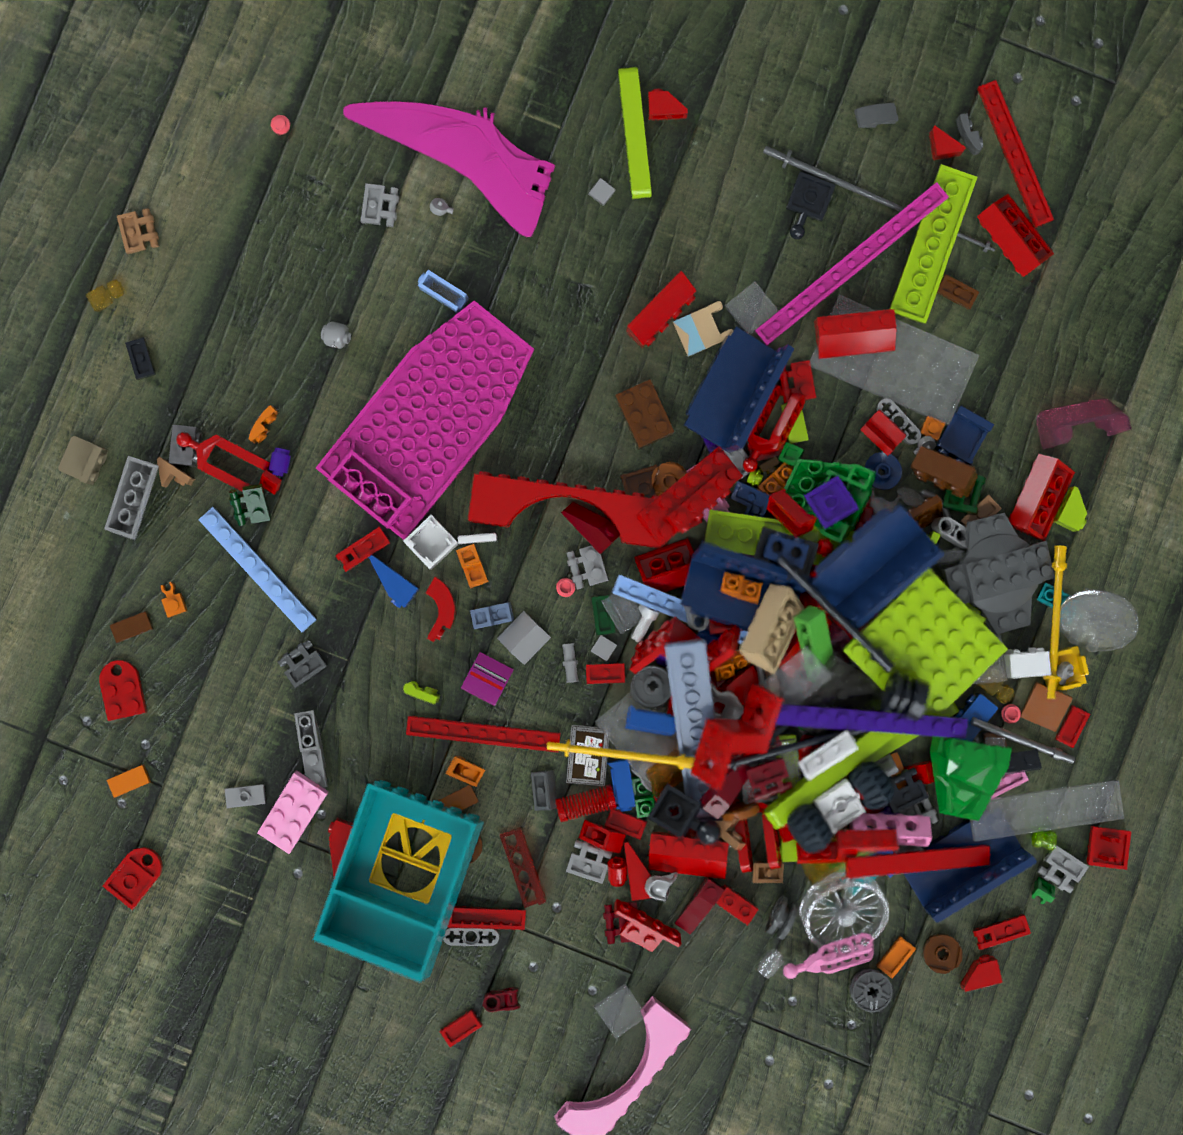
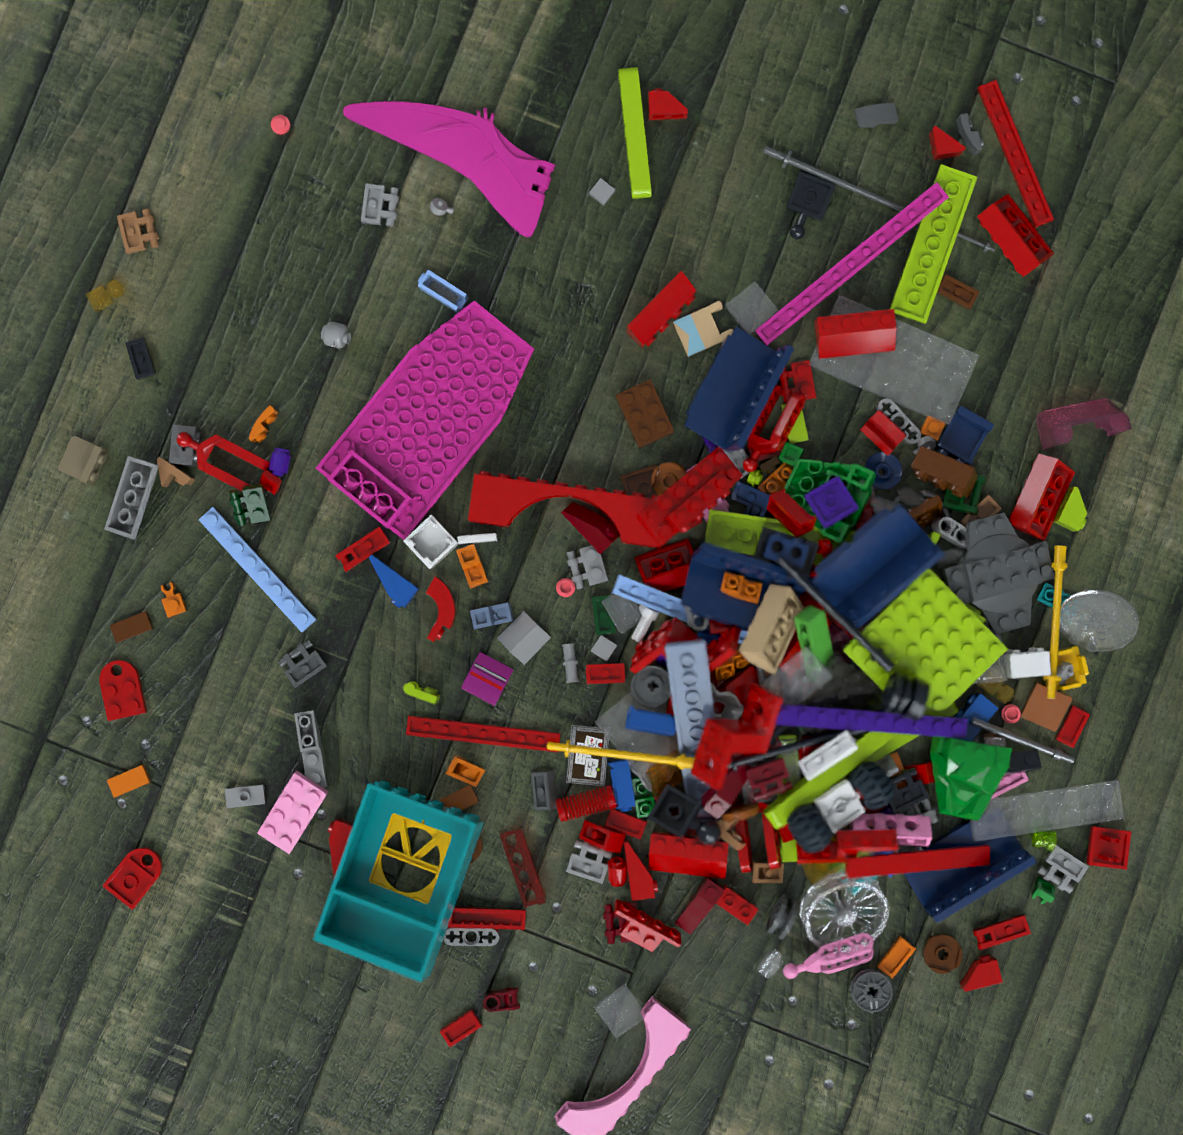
(658, 886): light grey piece -> none

